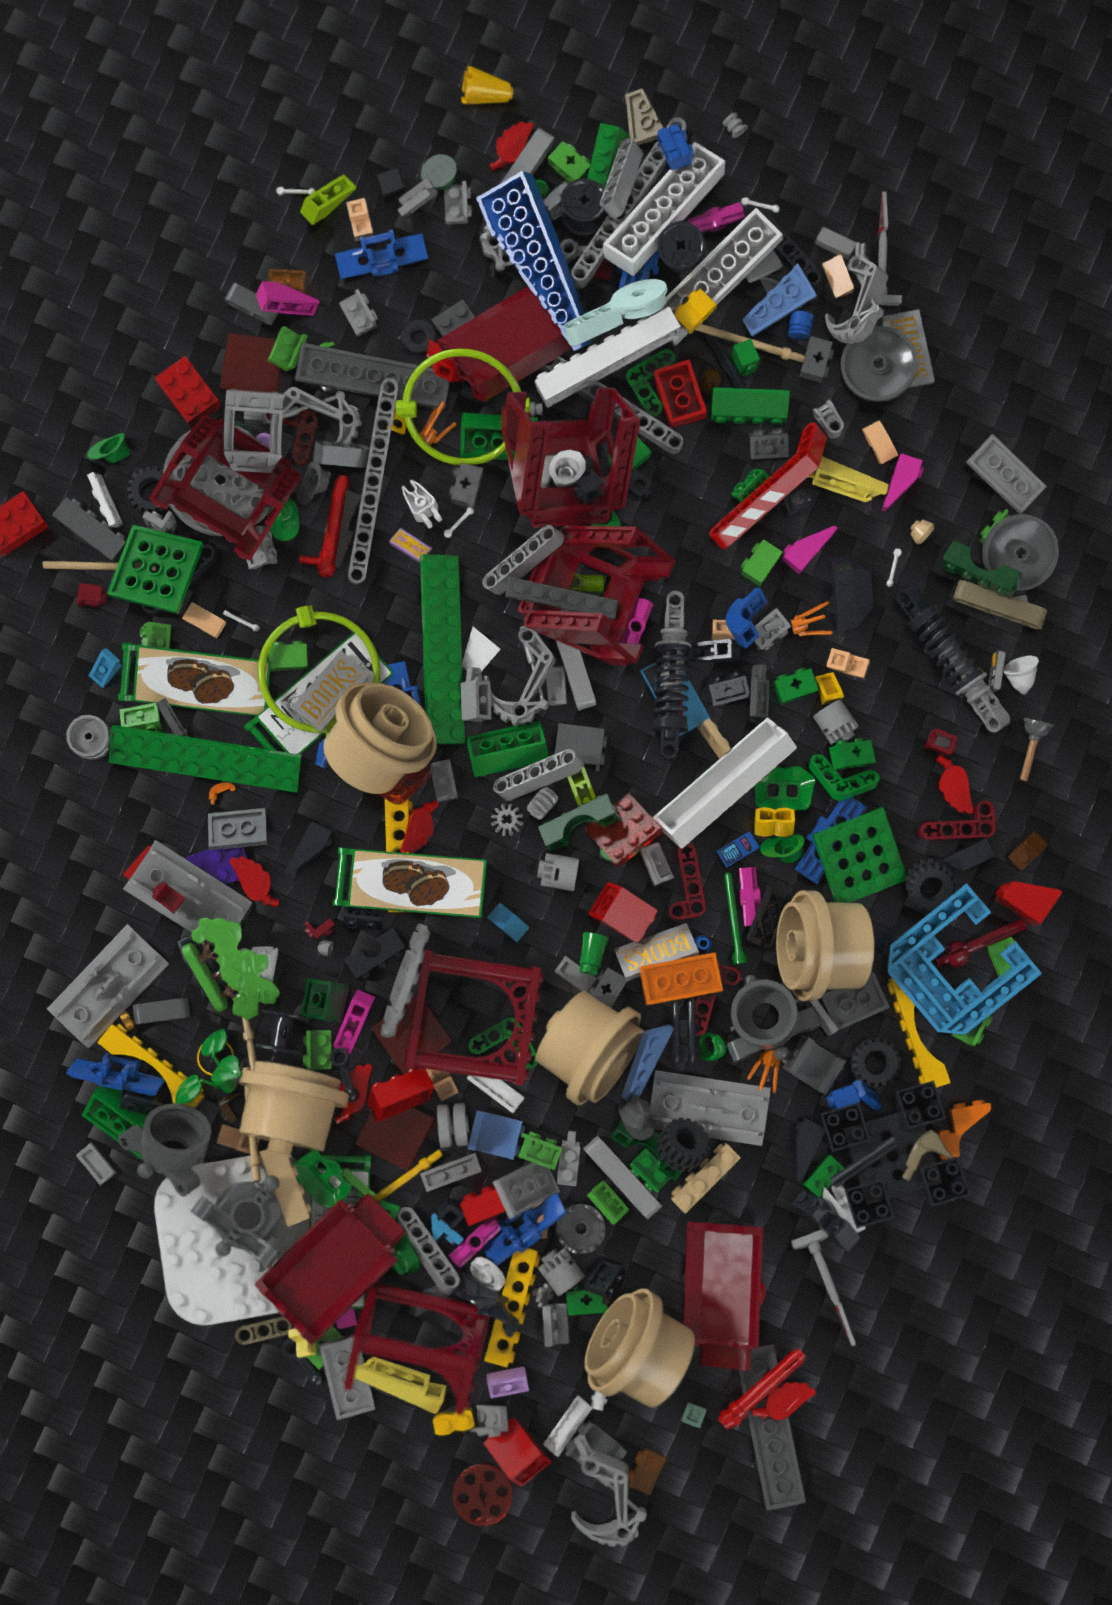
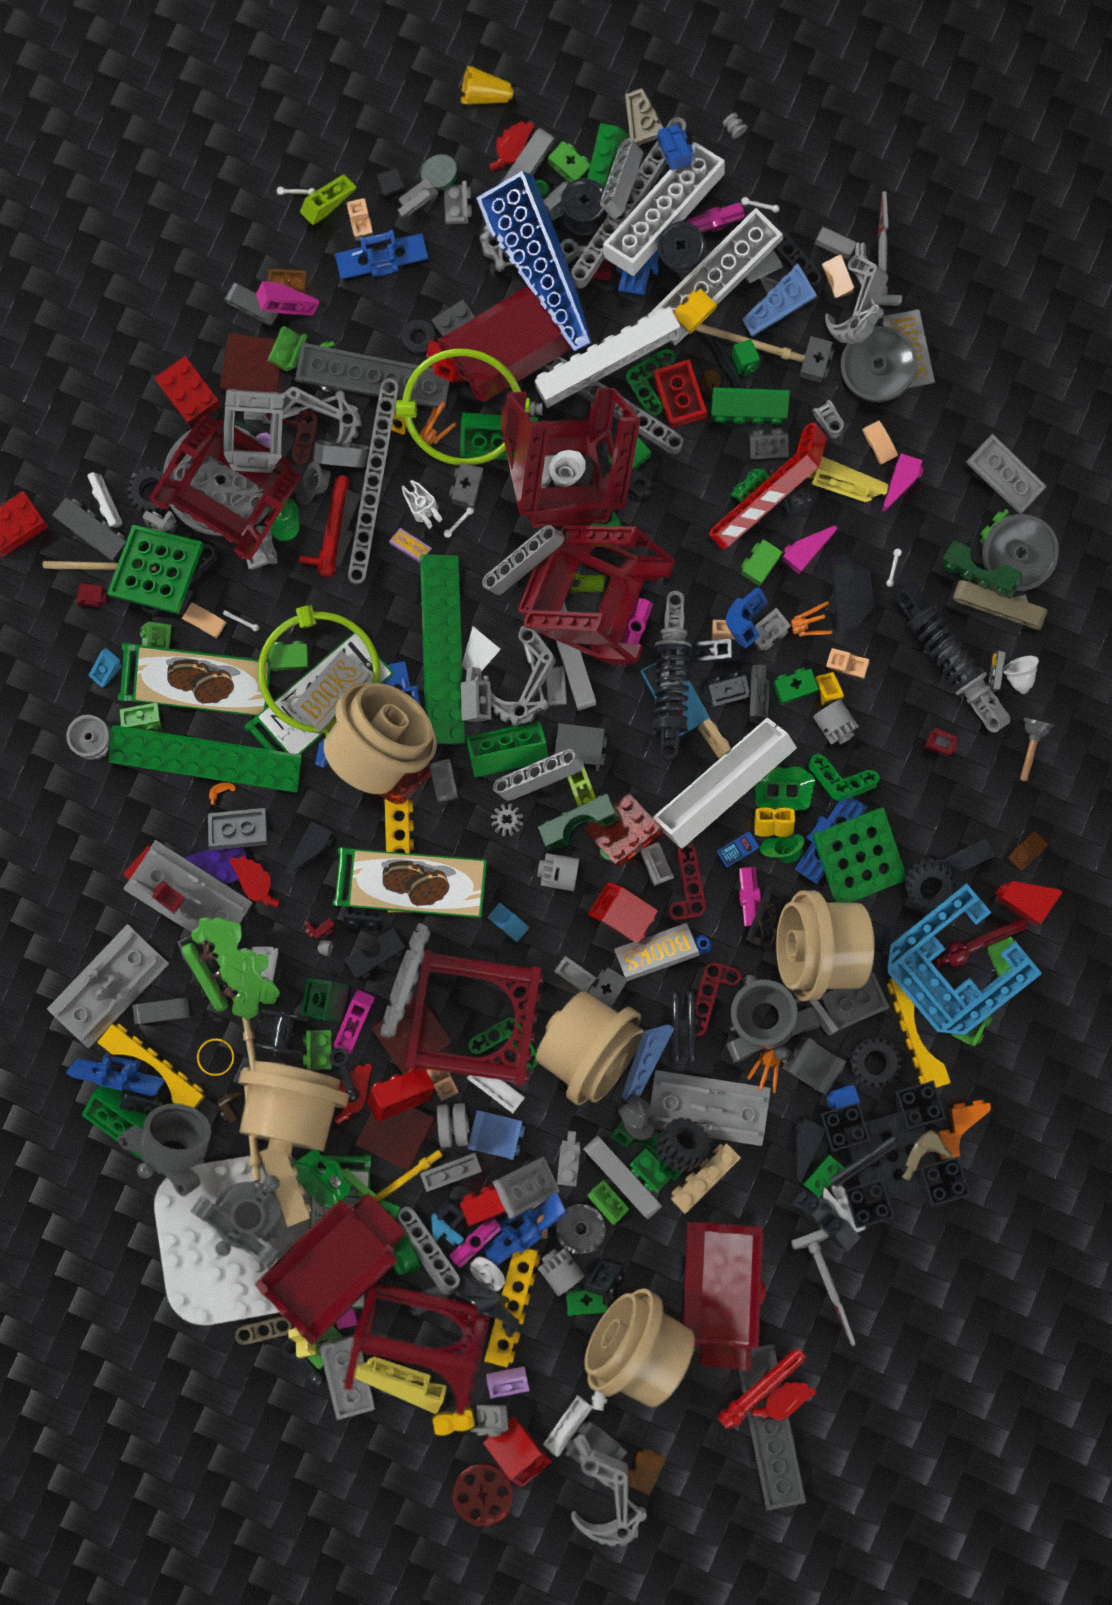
(96, 1163): light grey tile -> none
(111, 449): green piece -> none
(127, 1020): pearl gold tile -> none
(171, 718): dark grey pin -> none
(222, 1077): green plant -> none
(232, 1138): light nougat slope -> none
(358, 313): light grey bracket -> none
(419, 828): red animal -> none
(540, 1151): bright green bracket -> none
(542, 803): light grey gear -> none
(543, 1295): light grey plant -> none
(555, 1324): light grey bracket -> none
(560, 598): dark grey plate -> none
(588, 488): black window -> none
(592, 953): green plant -> none
(629, 302): light aqua beam -> none
(680, 979): orange plate -> none
(693, 1414): sand green plate -> none
(719, 1047): green piece -> none
(739, 955): green piece -> none
(800, 325): blue piece -> none
(852, 754): green brick -> none
(868, 1095): blue tile -> none
(921, 531): tan cone -> none
(955, 786): red animal -> none
(956, 826): dark red beam -> none

